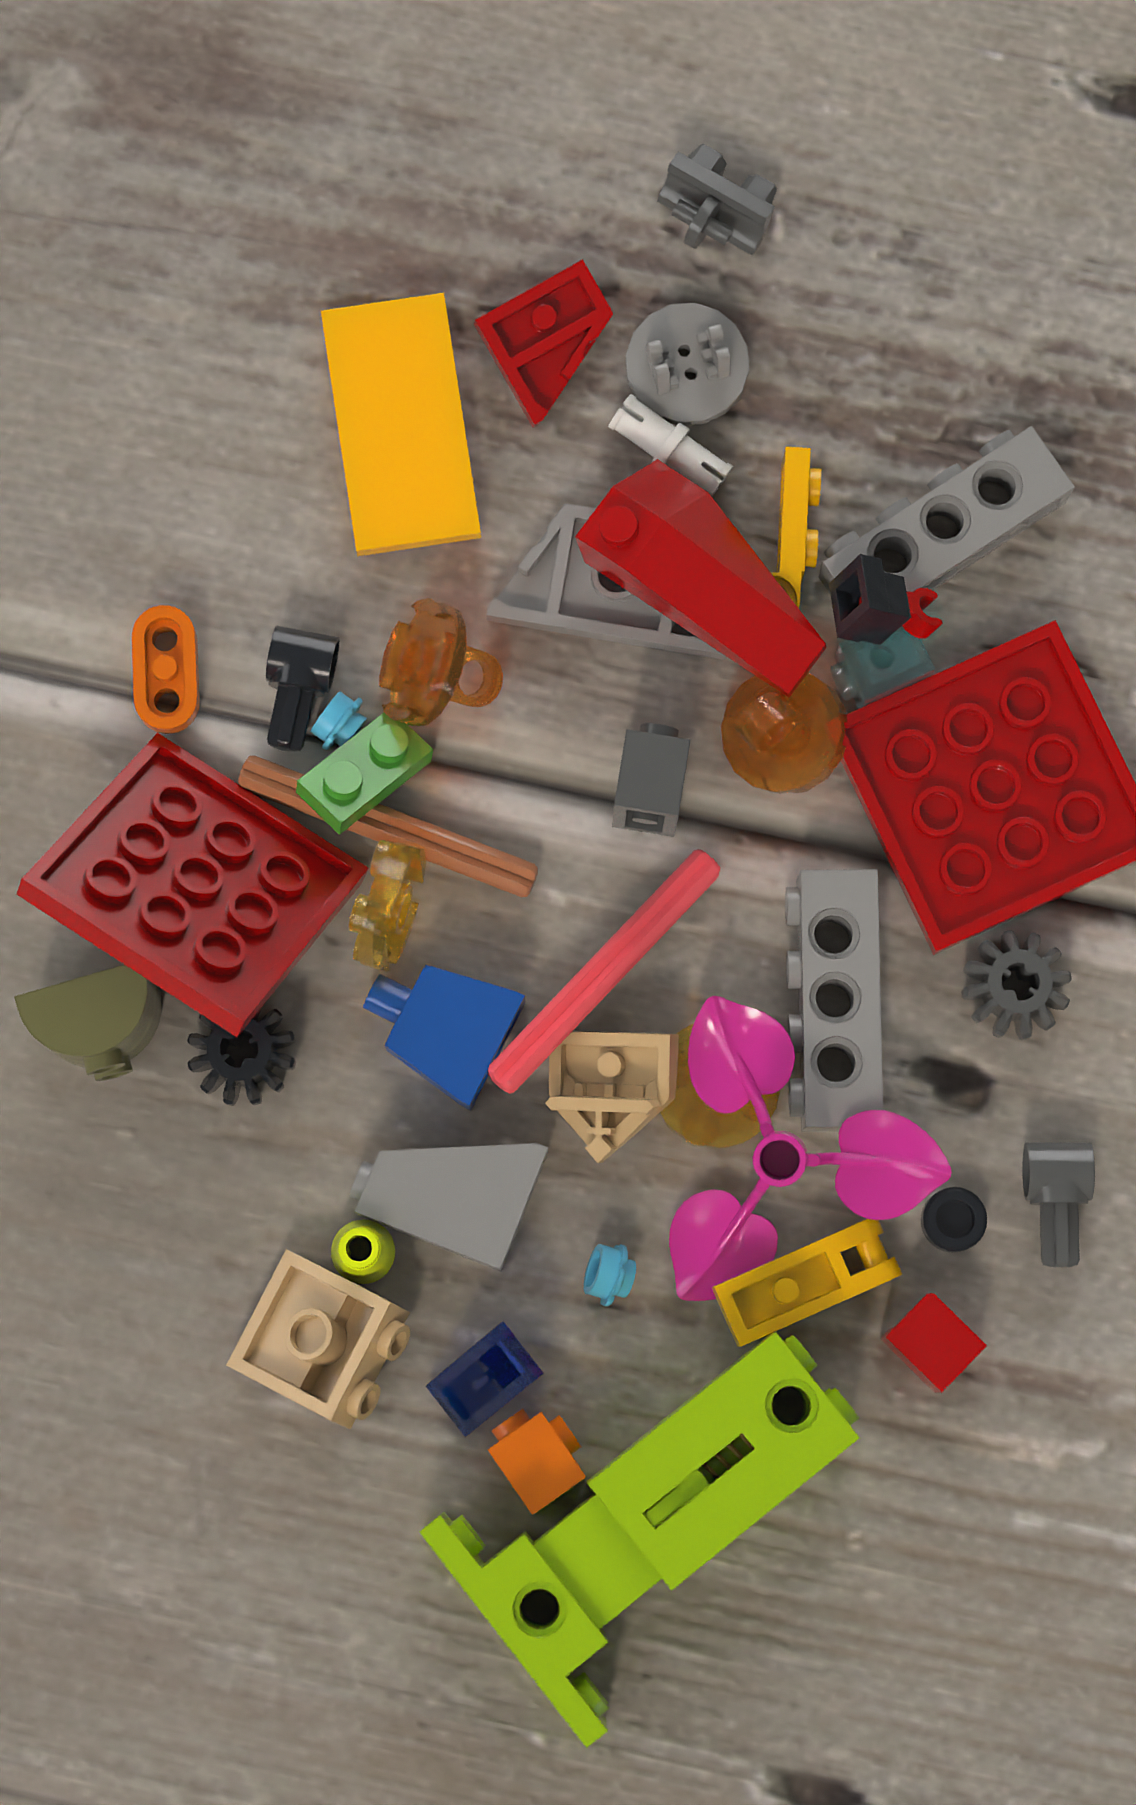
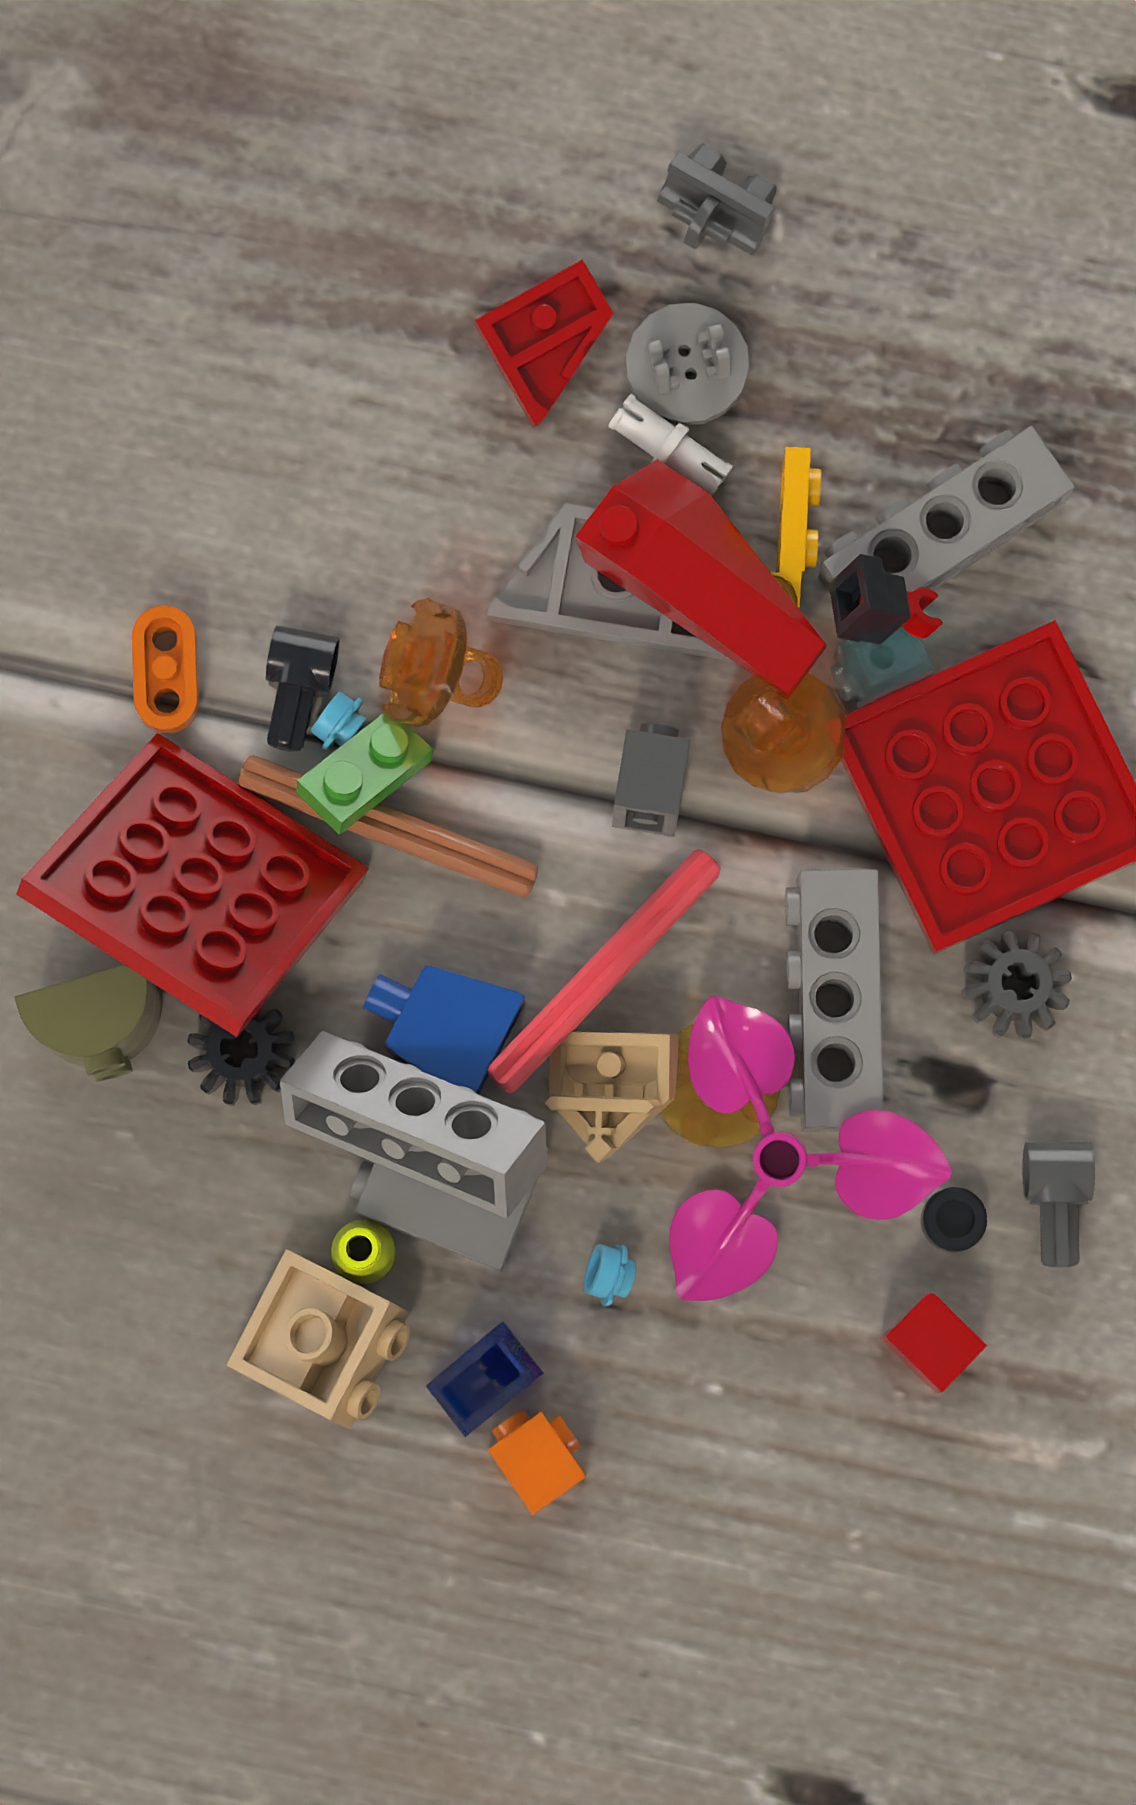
(388, 912): clear yellow plate -> none
(400, 424): yellow tile -> none
(414, 1123): none -> light grey brick
(652, 1518): lime brick -> none
(804, 1282): yellow plate -> none

